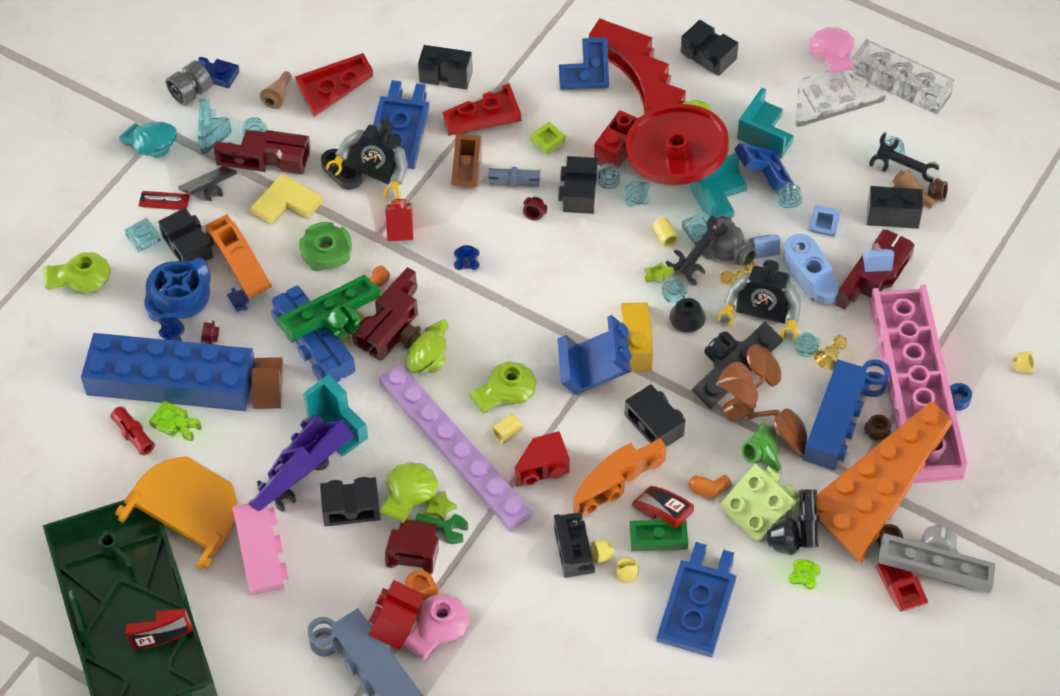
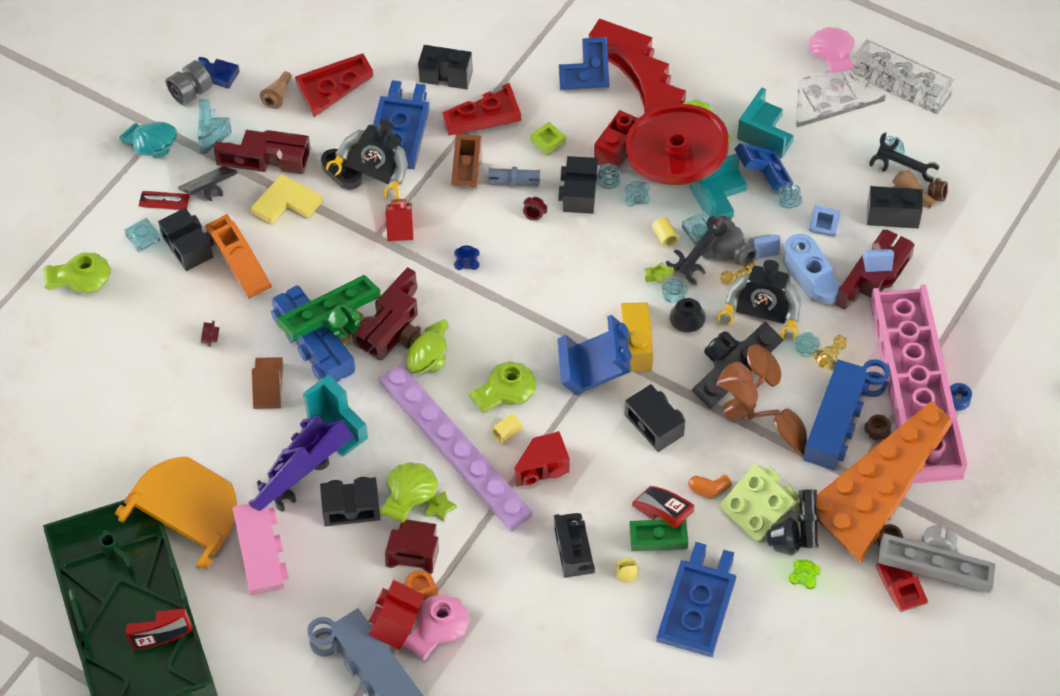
(132, 430): red pin -> none
(168, 371): blue brick -> none
(171, 328): clear blue plate -> none
(173, 419): clear neon green plate -> none
(177, 295): blue piece -> none
(238, 299): clear blue plate -> none
(254, 124): clear light blue plate -> none
(327, 258): bright green plate -> none
(380, 275): orange arm -> none
(446, 527): green bar -> none
(601, 551): light yellow hinge -> none
(608, 478): orange slope -> none
(708, 48): black brick -> none
(762, 447): bright green animal -> none
(1024, 362): light yellow hinge -> none

